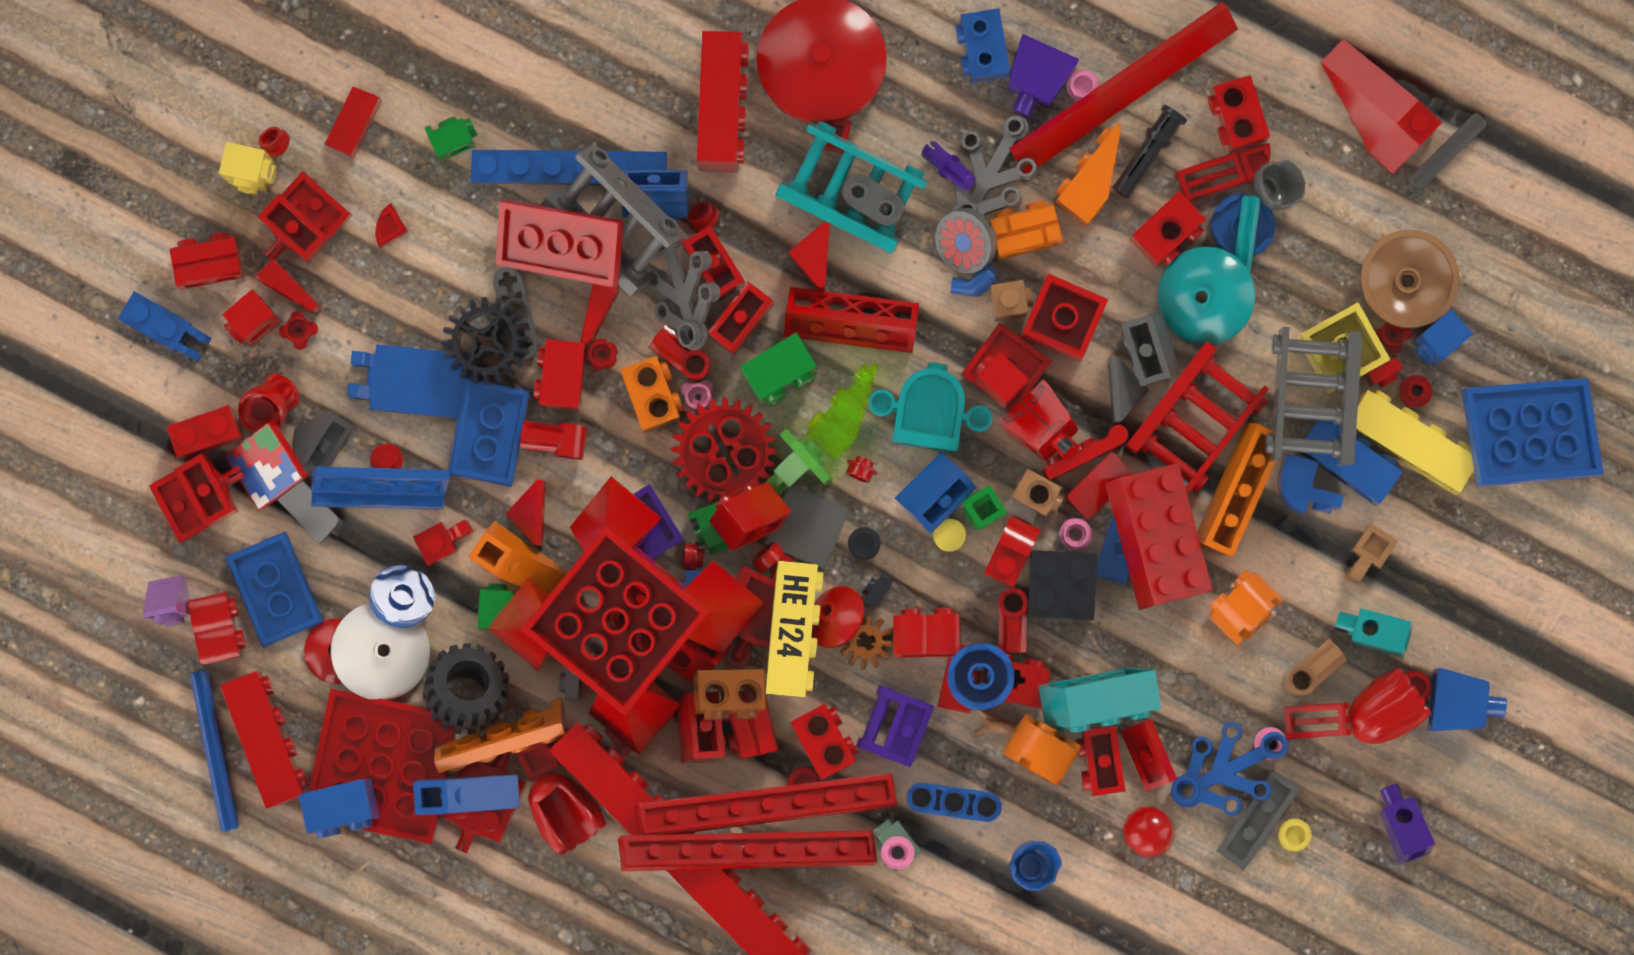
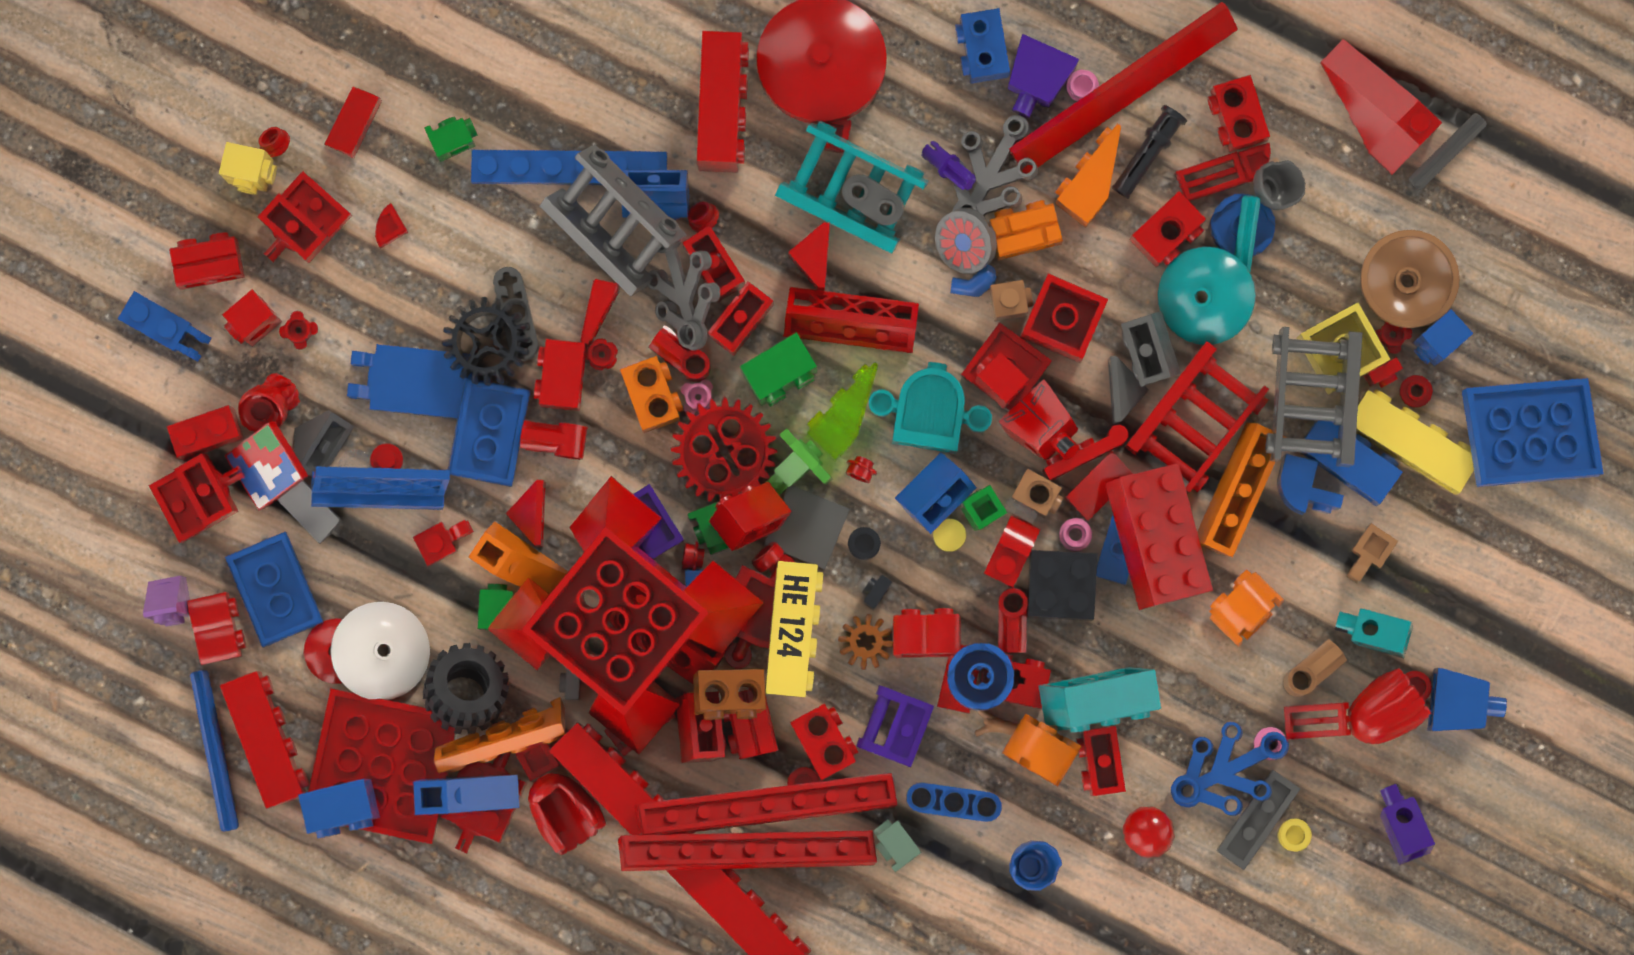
(279, 280): red slope -> none
(401, 596): tile -> none
(559, 243): plate -> none
(839, 616): red dish -> none
(908, 852): bright pink plate -> none
(1148, 755): red plate -> none

